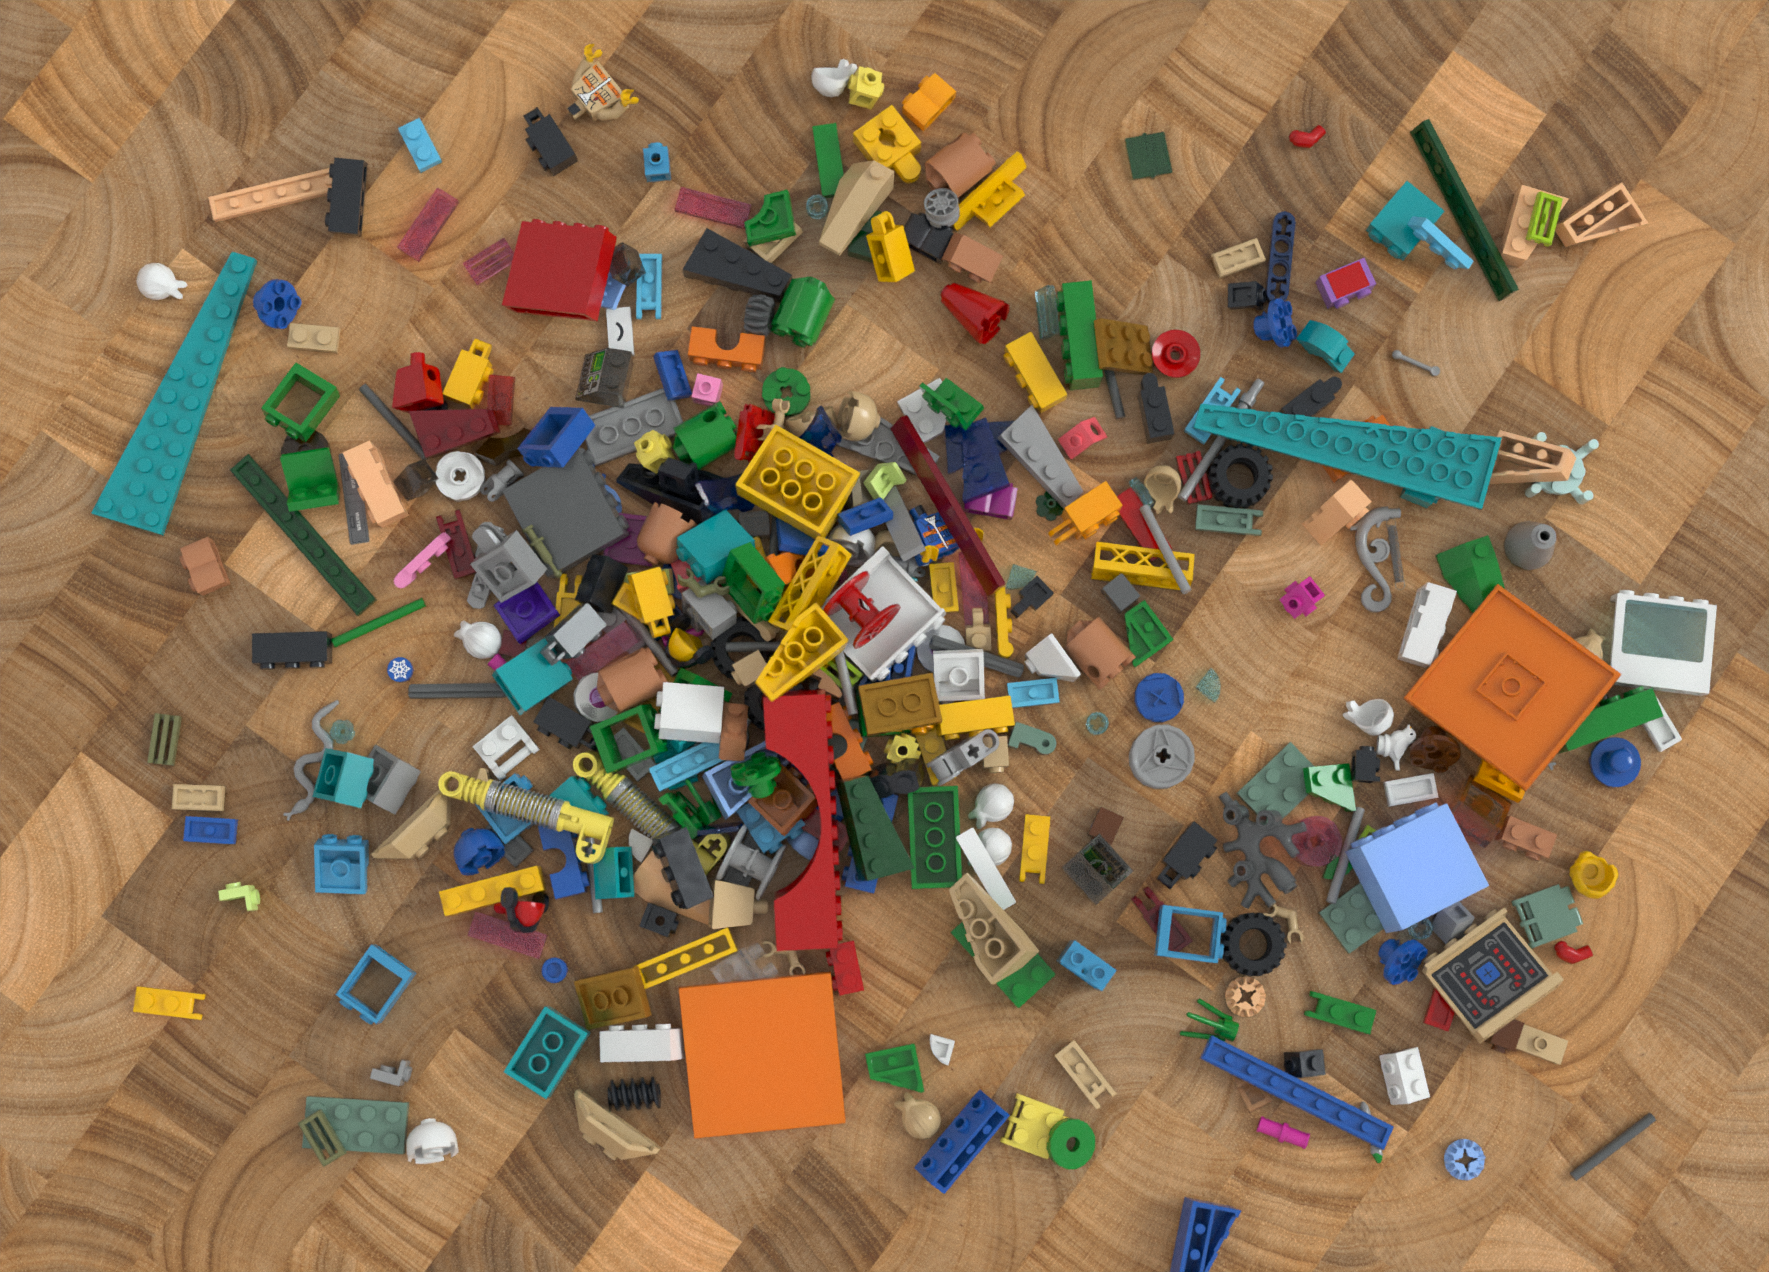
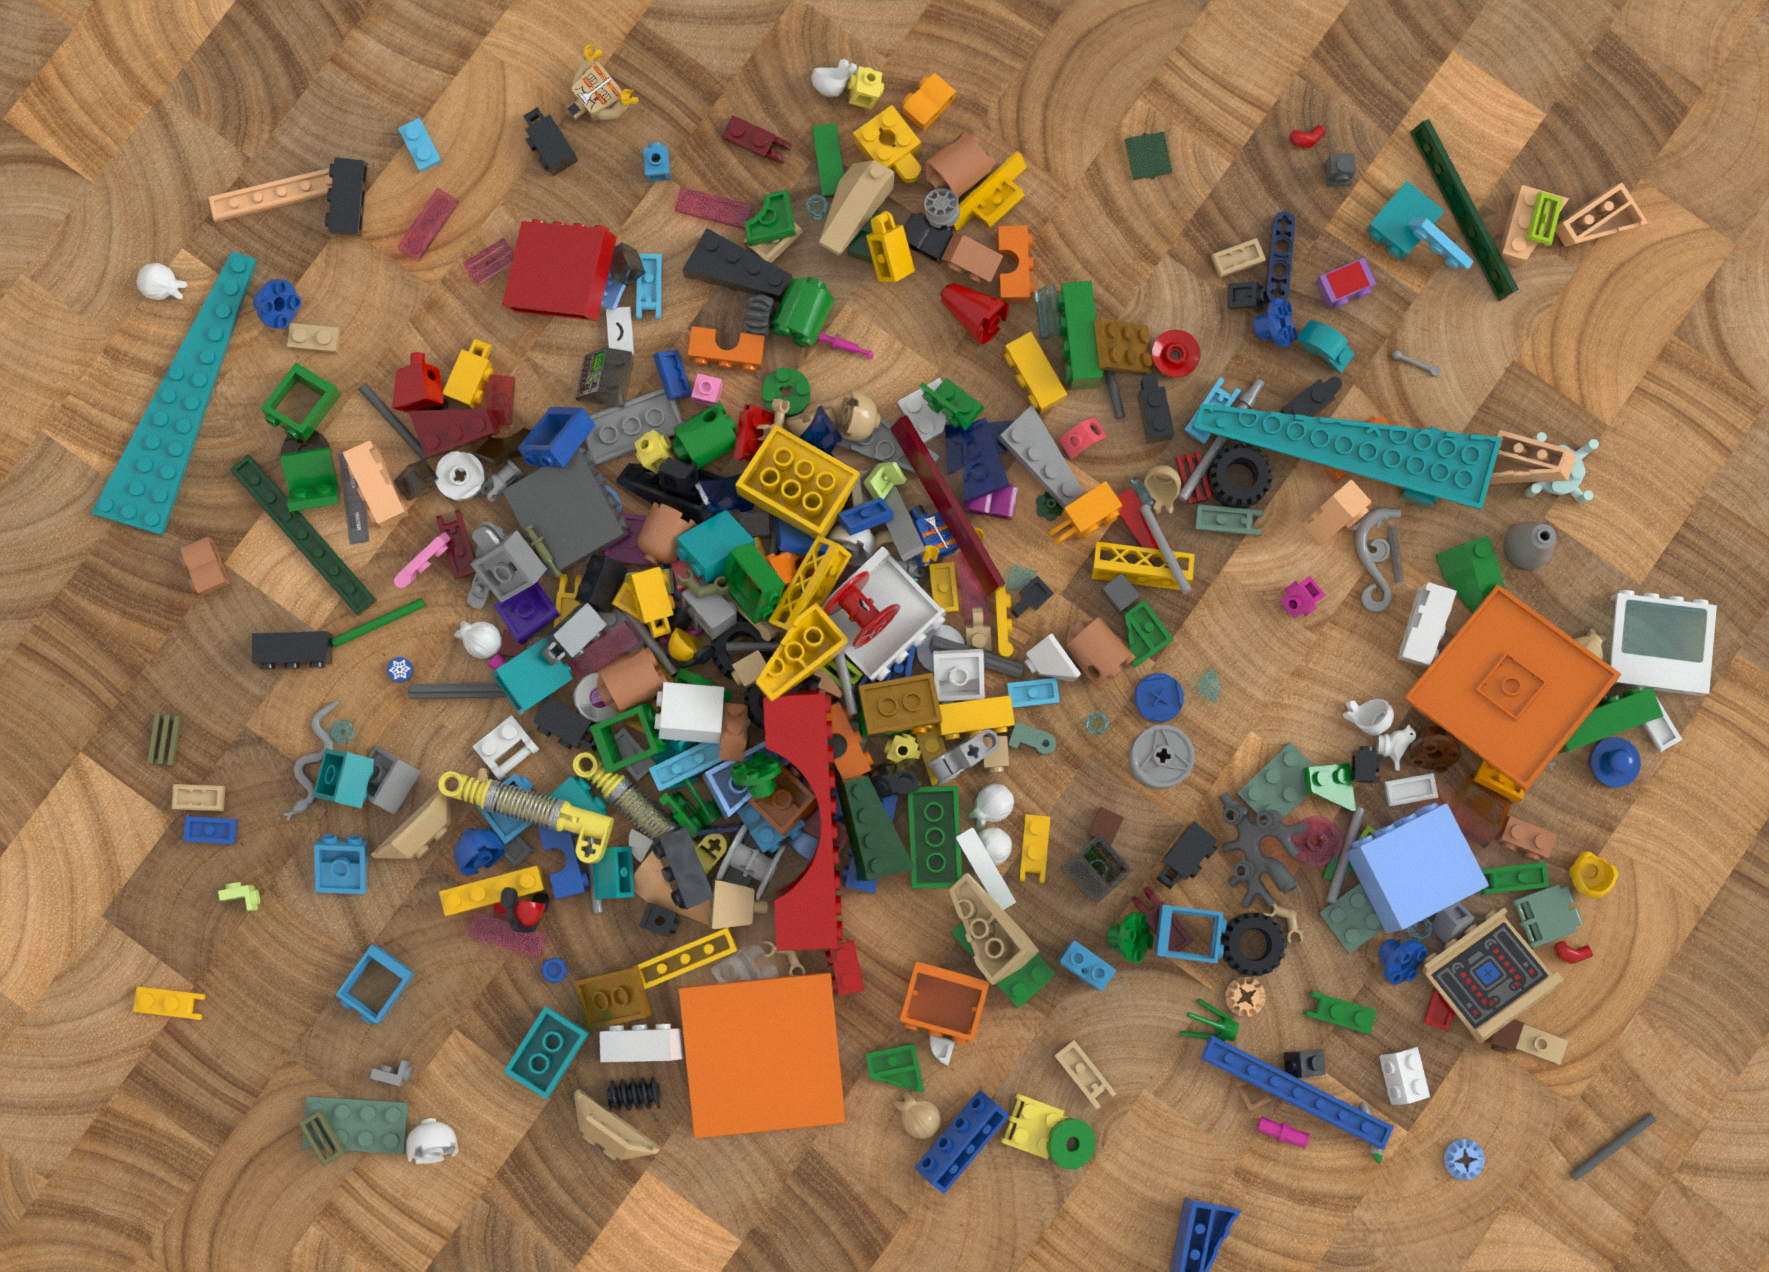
(754, 139): none -> dark red hinge
(843, 344): none -> dark pink piece
(943, 1002): none -> orange container
(1014, 243): none -> orange arch
(1131, 937): none -> green plate
(1340, 169): none -> dark grey brick
(1516, 878): none -> green hinge

